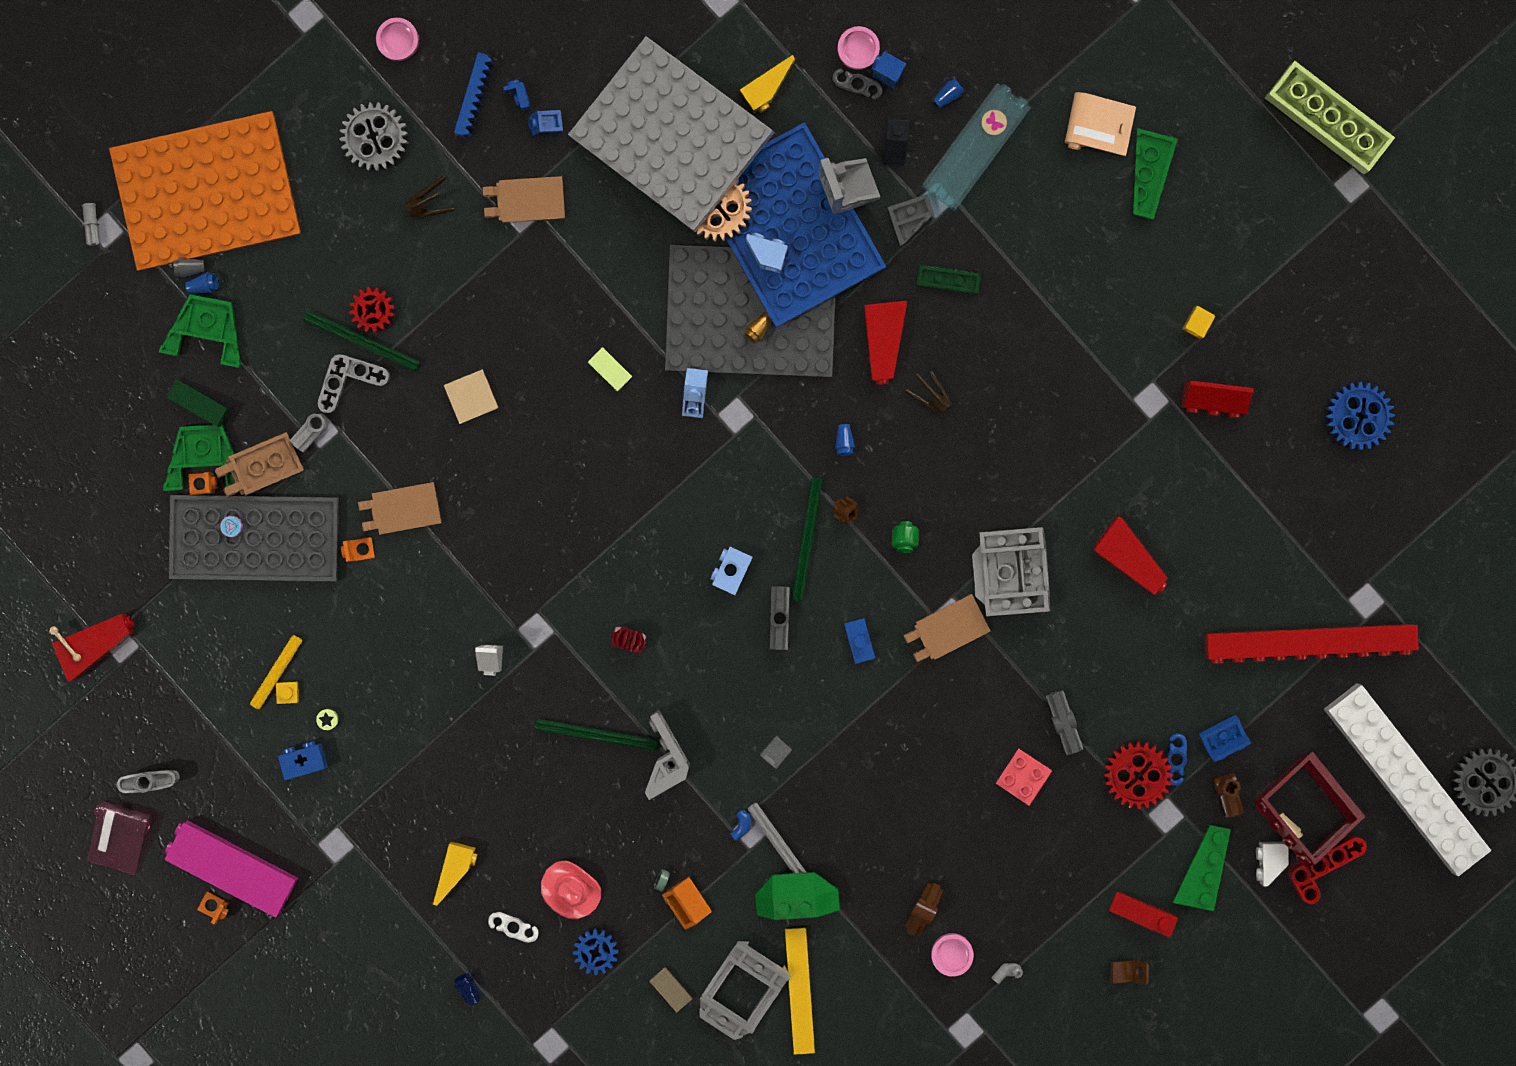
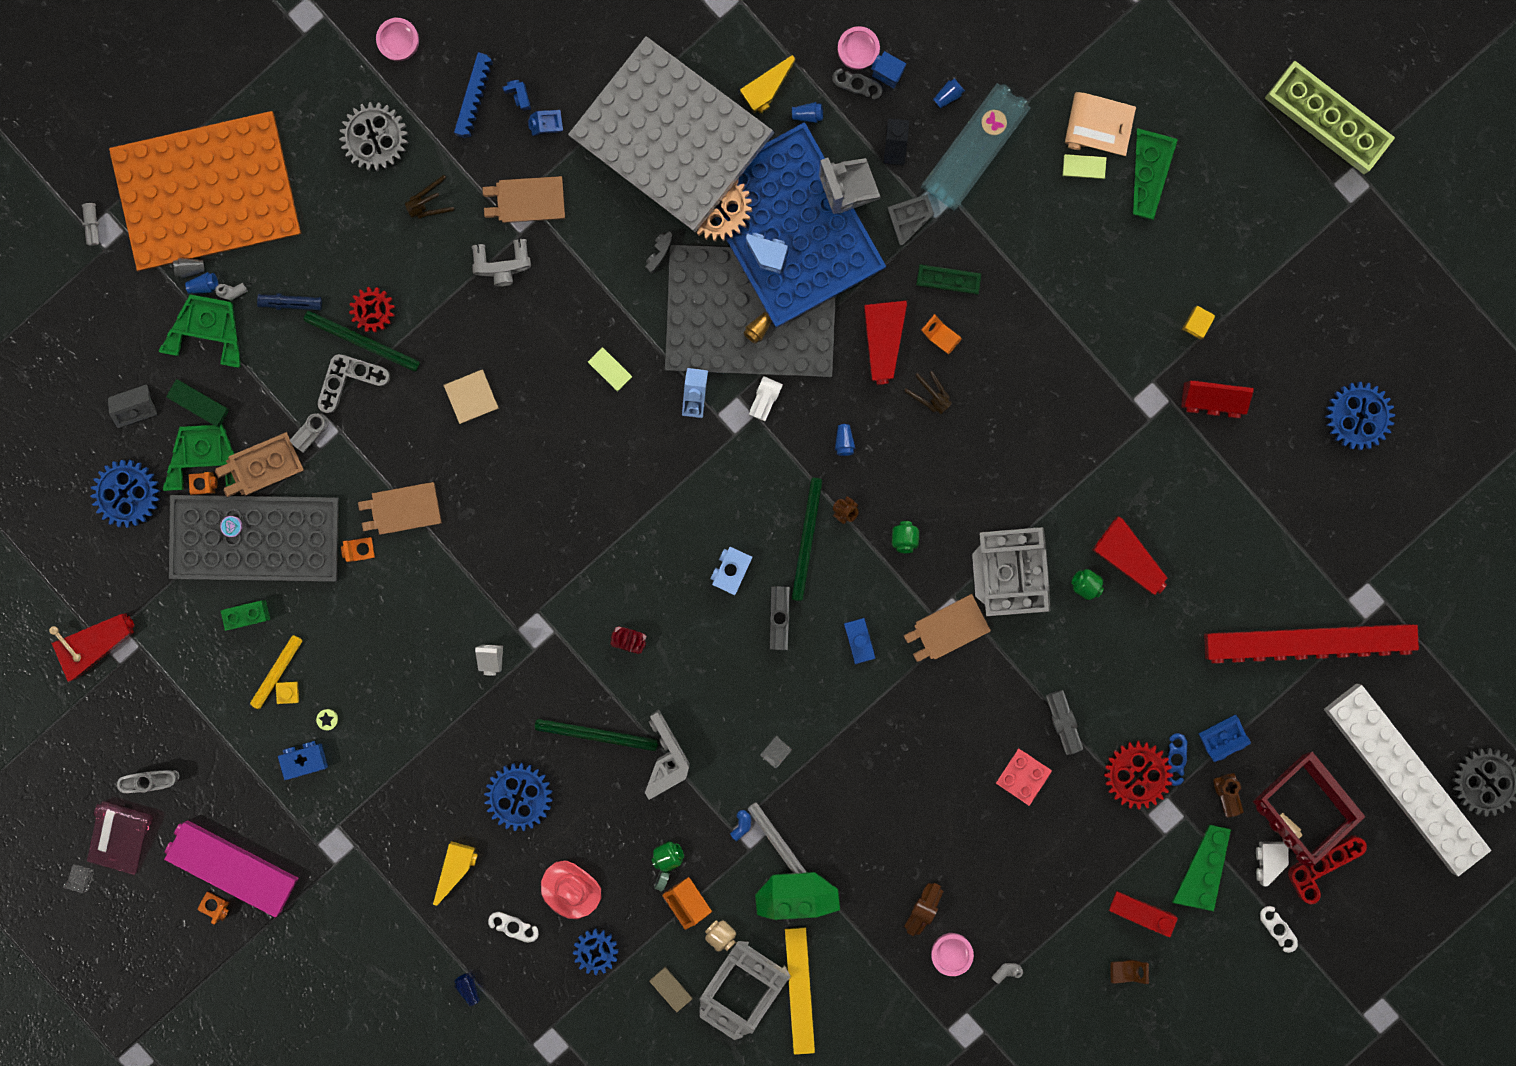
(79, 879): none -> clear panel
(131, 406): none -> dark grey panel
(139, 506): none -> blue gear
(230, 293): none -> light grey arm
(245, 615): none -> green brick
(290, 302): none -> dark blue pin
(502, 270): none -> light grey connector
(535, 803): none -> blue gear
(662, 244): none -> dark grey slope
(667, 856): none -> green head
(720, 935): none -> tan head
(766, 395): none -> white piece
(809, 112): none -> blue cone
(941, 335): none -> orange bracket
(1084, 166): none -> yellowish green tile
(1087, 584): none -> green head
(1269, 924): none -> white piece

